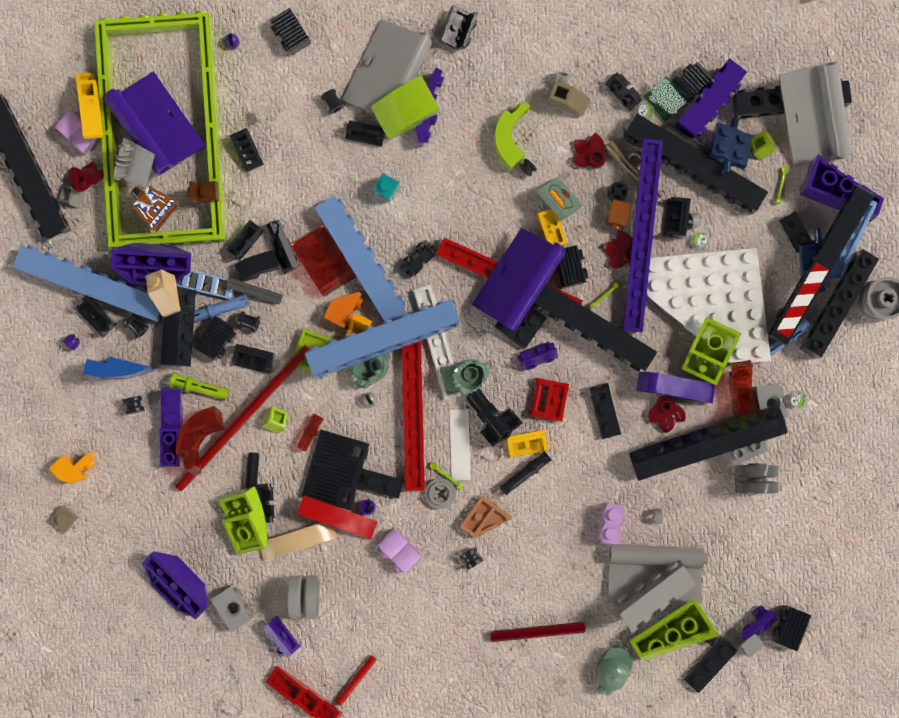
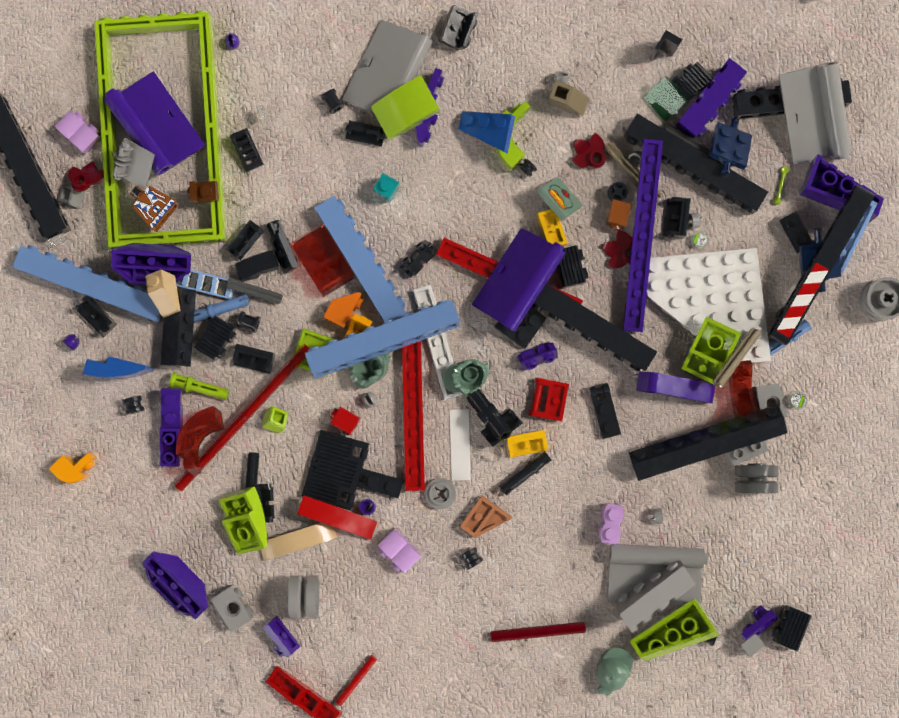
(64, 519): dark tan plate -> none
(89, 105): yellow slope -> none
(135, 326): black bush -> none
(290, 31): black brick -> none
(309, 432): clear red axle -> none
(344, 420): none -> red brick
(434, 466): lime hinge -> none
(488, 127): none -> blue wing
(616, 285): lime hinge -> none
(629, 98): black hinge -> none
(645, 109): tile -> none
(666, 416): dark red plate -> none
(667, 43): none -> black panel
(710, 664): black plate -> none
(736, 357): none -> dark tan axle
(762, 145): lime slope -> none
(839, 304): black brick -> none

